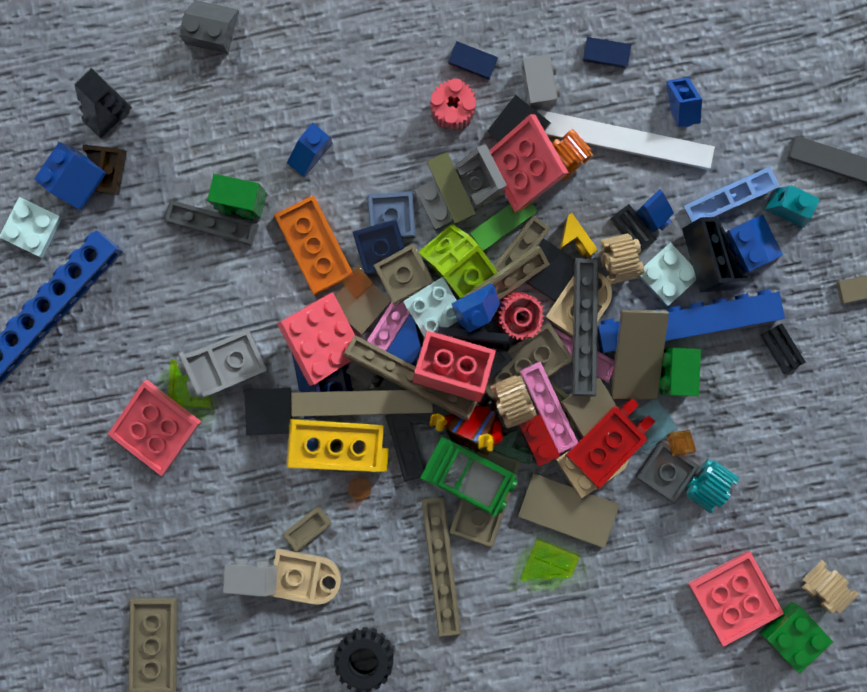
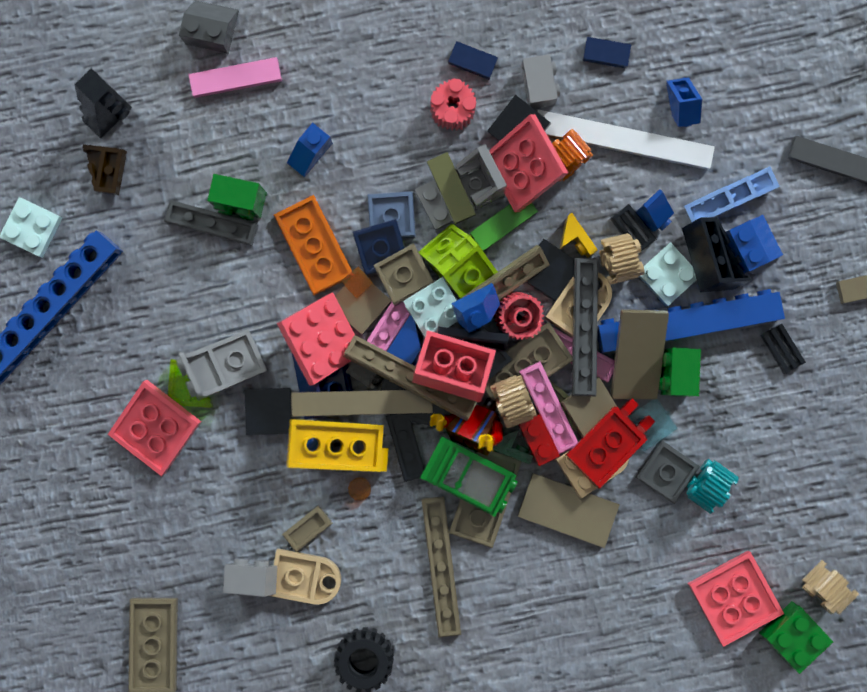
(70, 175): blue slope -> none
(235, 77): none -> bright pink tile
(528, 237): dark tan tile -> none
(549, 561): clear neon green wing -> none
(681, 443): clear orange tile -> none
(794, 205): teal torso -> none

